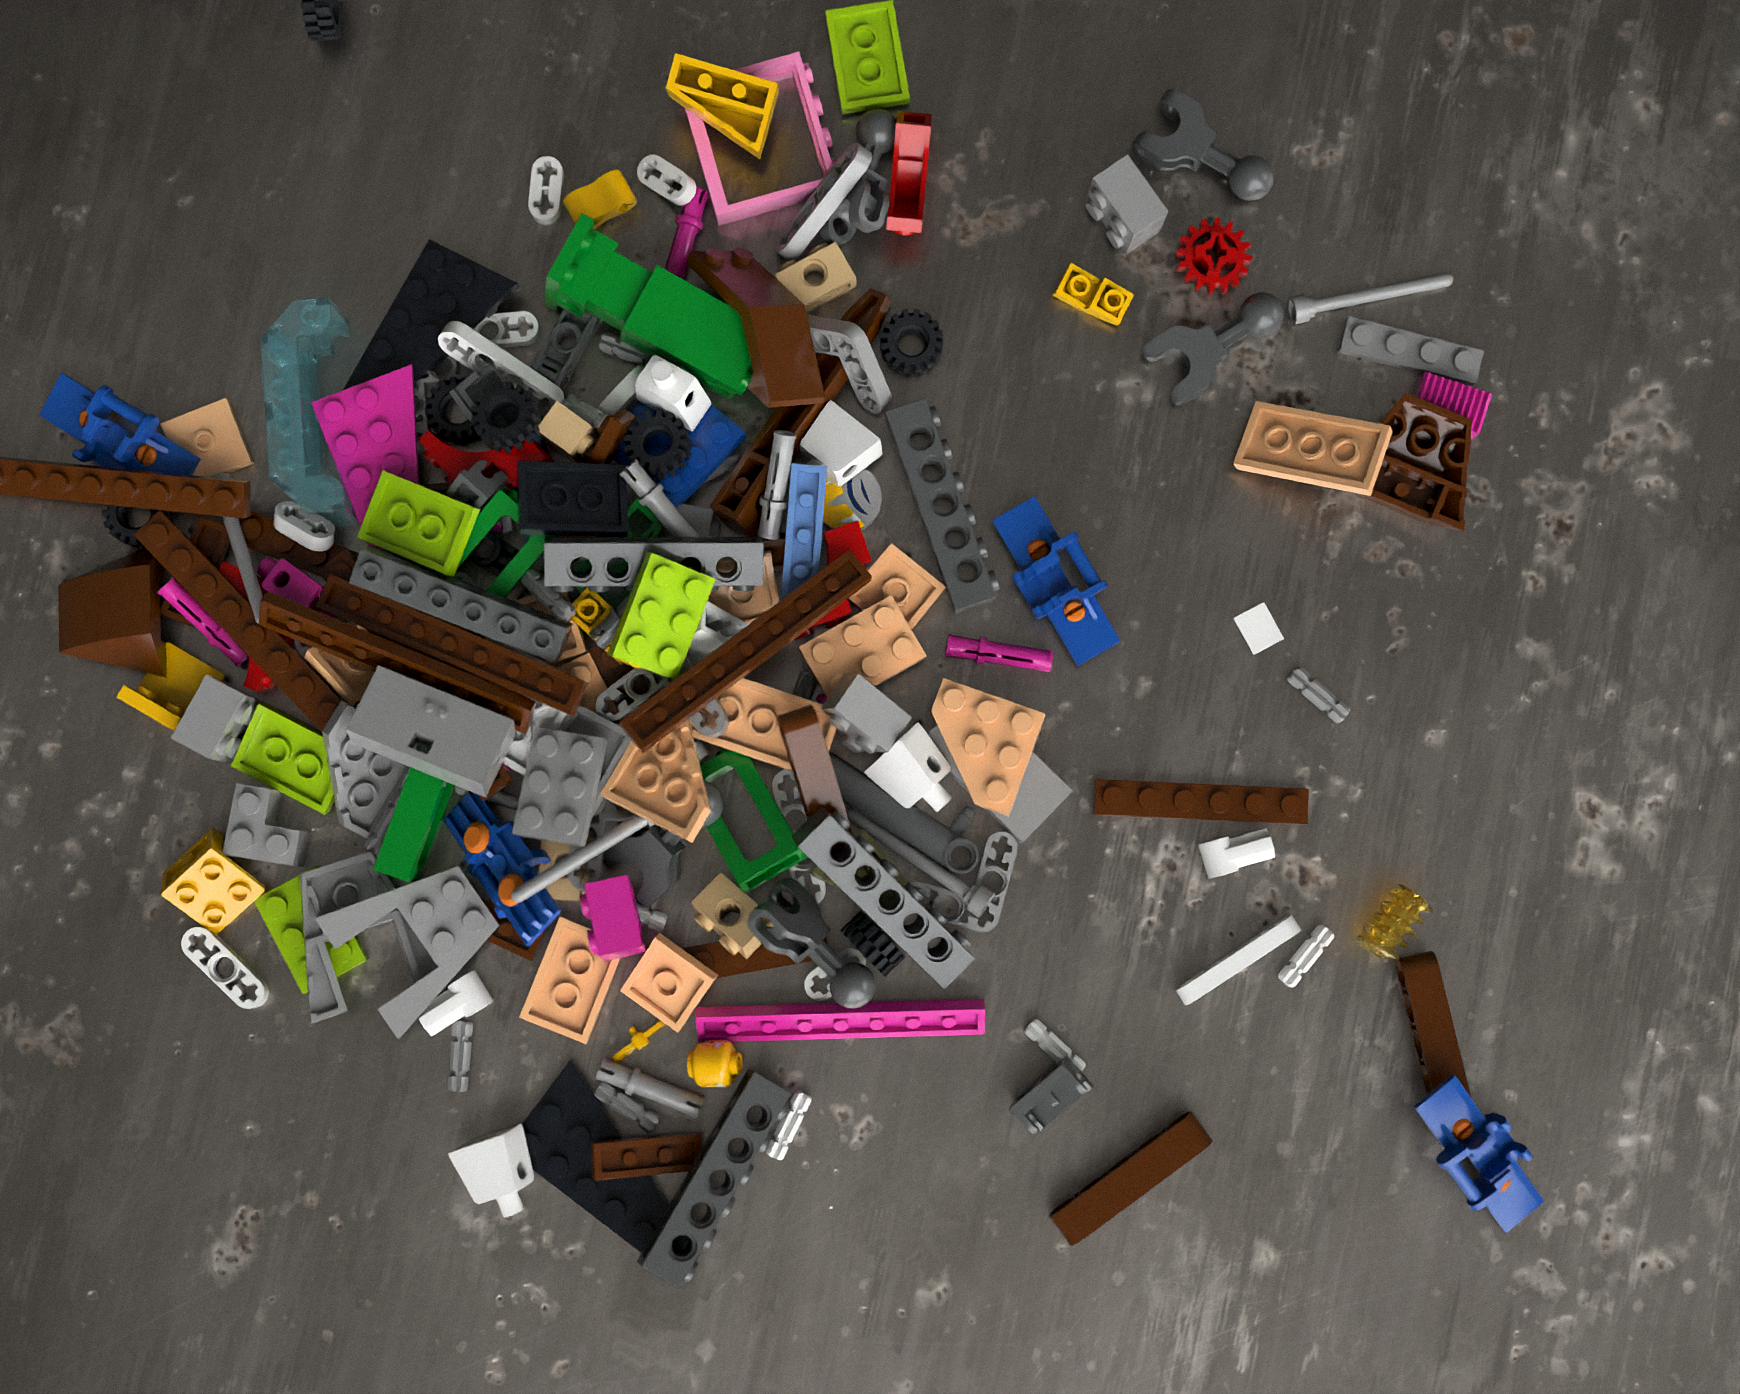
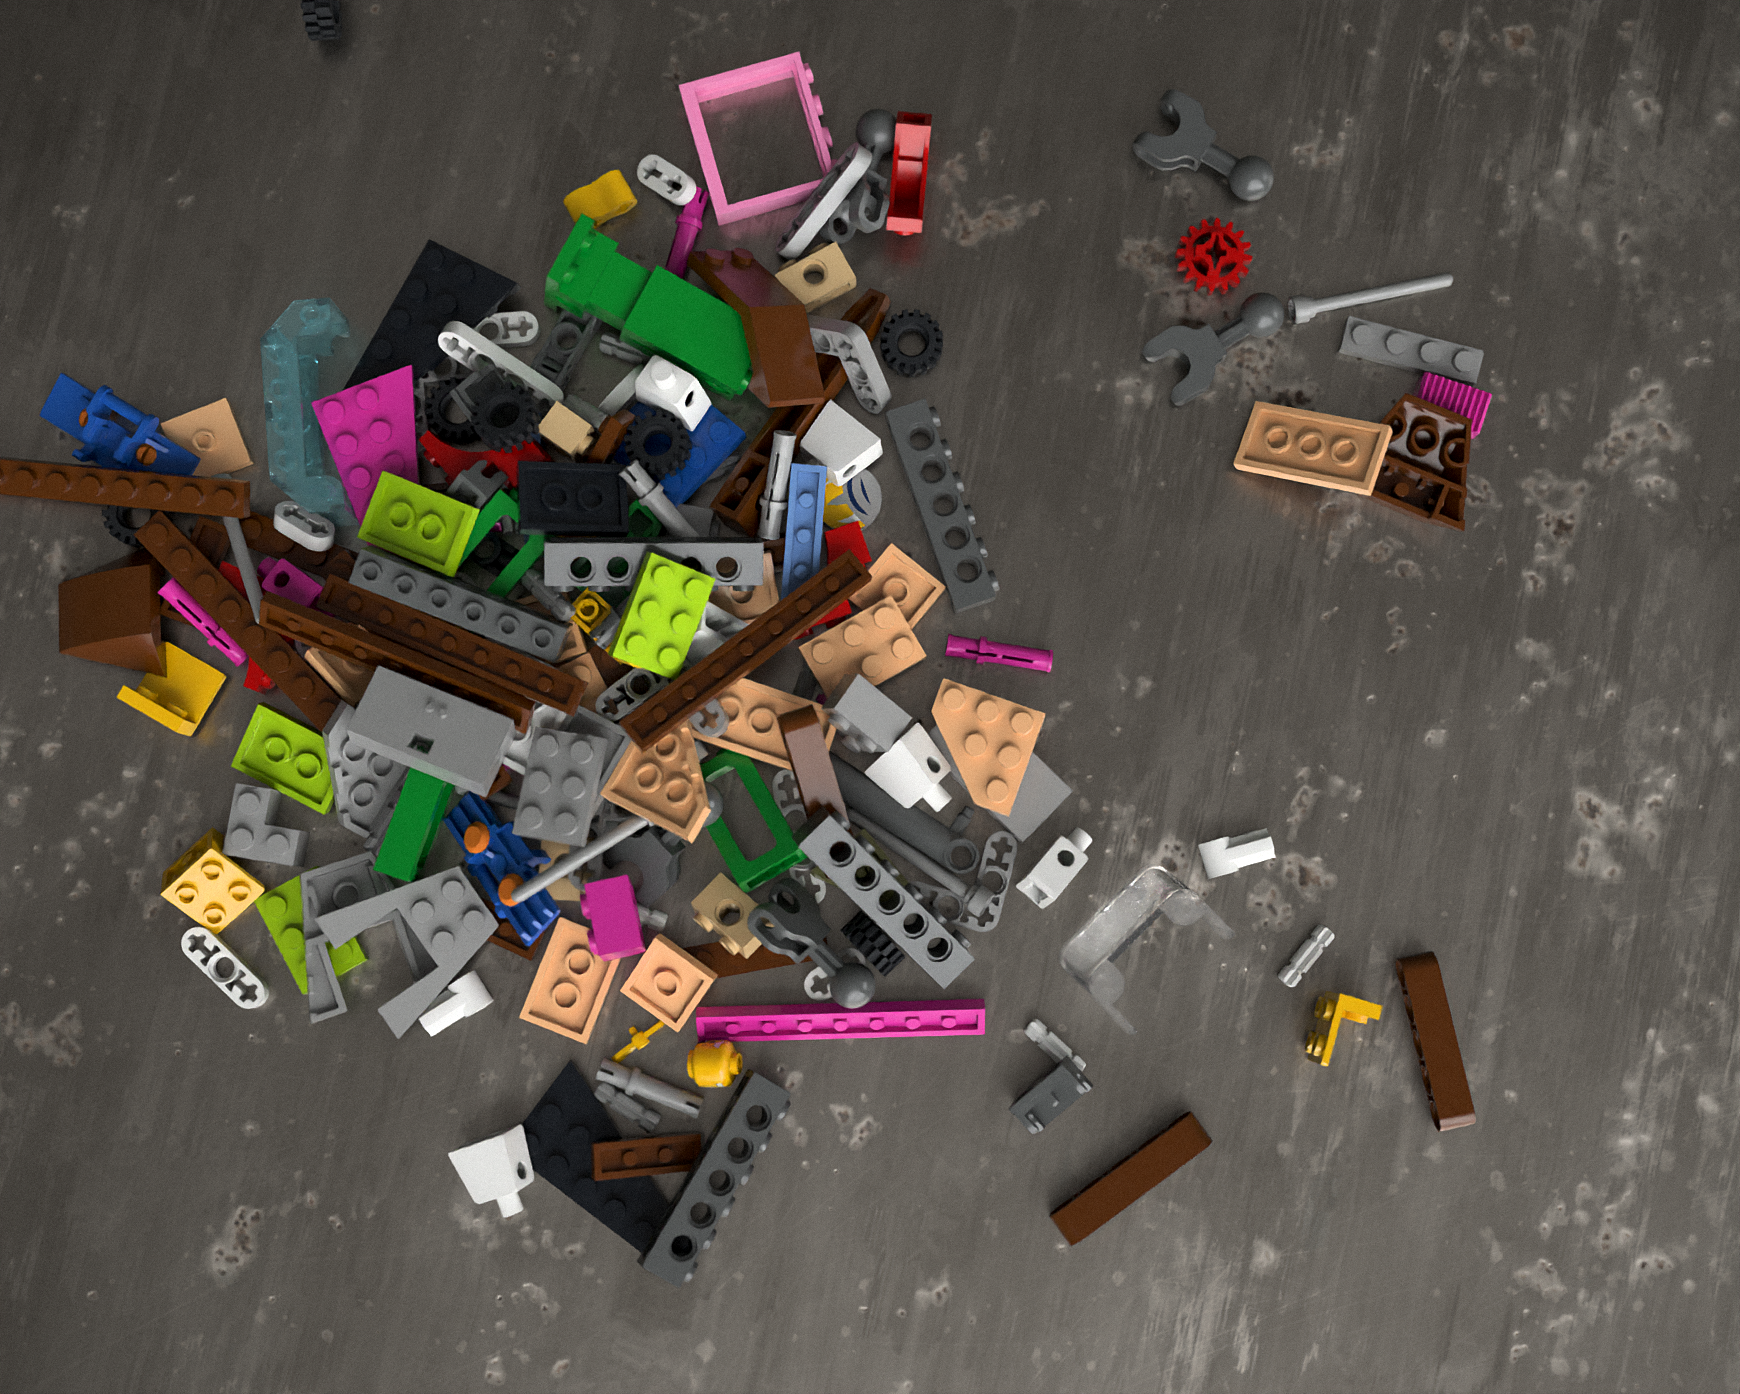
(216, 720): light grey brick -> none
(460, 1056): light grey axle -> none
(554, 190): white beam -> none
(725, 99): yellow wedge -> none
(788, 1125): white axle -> none
(867, 56): lime plate -> none
(1045, 586): blue piece -> none
(1047, 876): none -> white torso
(1092, 295): yellow slope -> none
(1119, 922): none -> clear windscreen
(1125, 205): light grey brick -> none
(1201, 801): reddish brown plate -> none
(1238, 959): white beam -> none
(1258, 628): white sticker -> none
(1318, 694): light grey axle -> none
(1329, 1013): none -> yellow bracket
(1394, 923): clear yellow piece -> none
(1490, 1148): blue piece -> none

